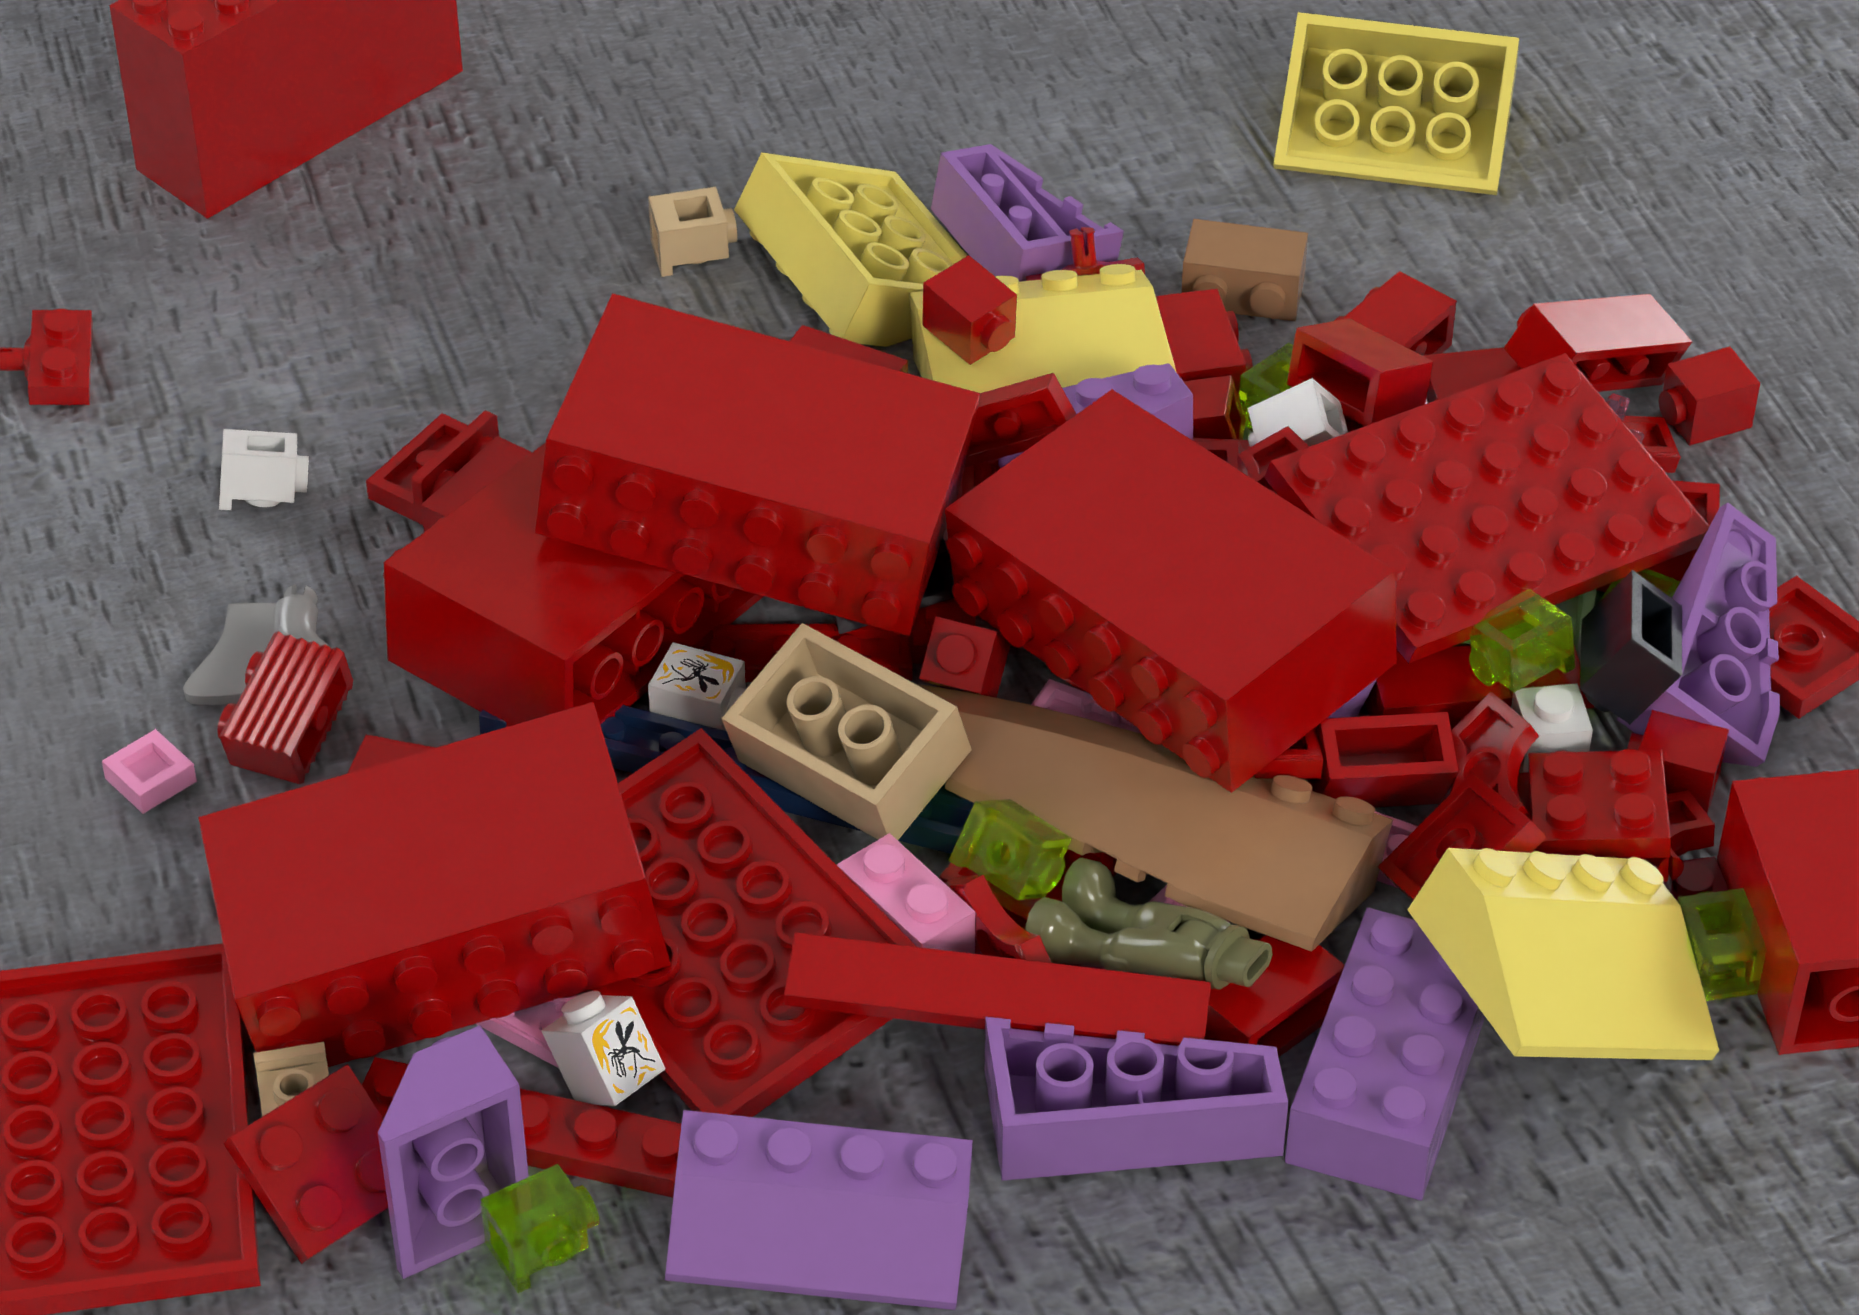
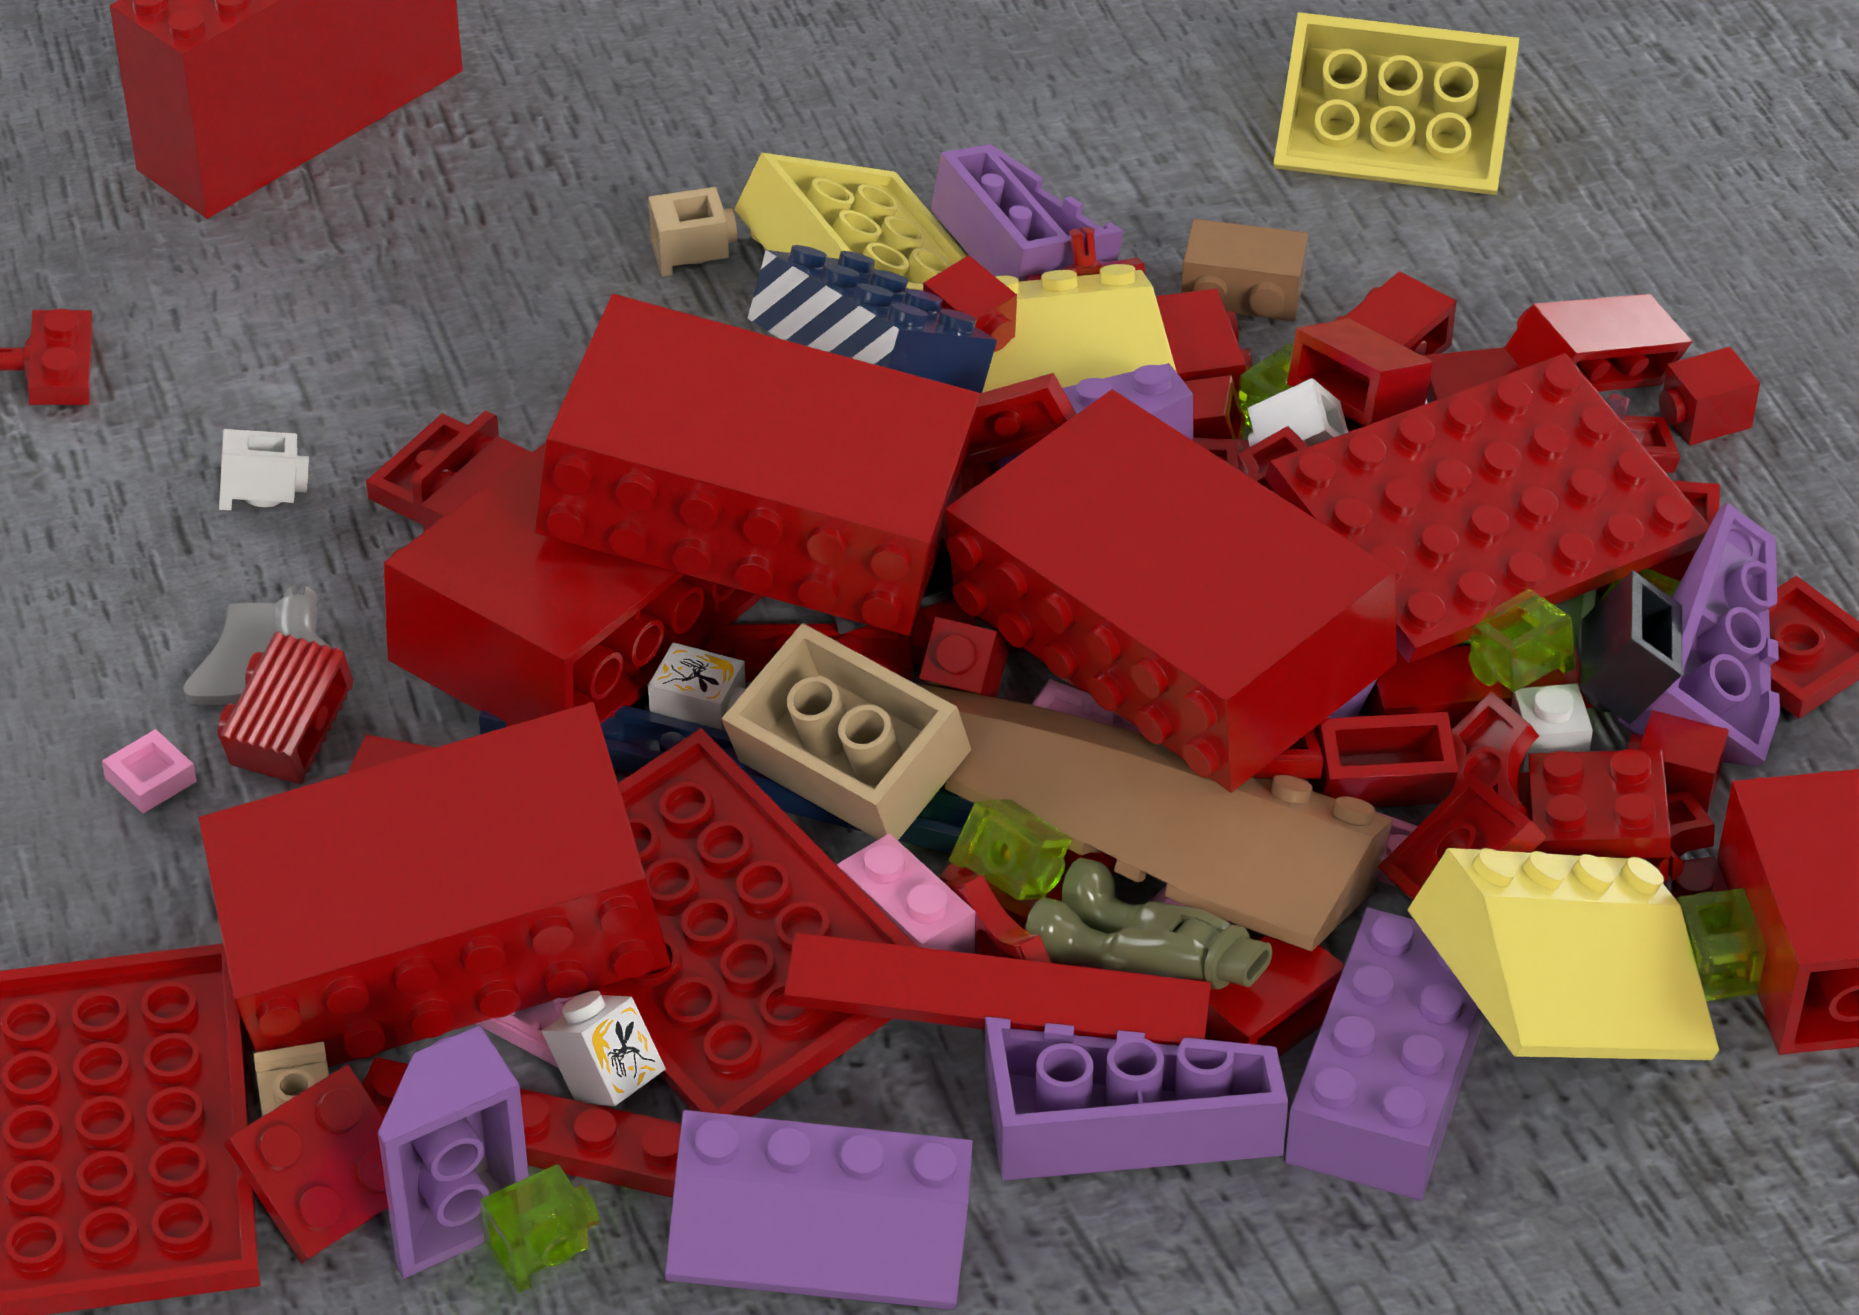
(868, 316): none -> dark blue brick

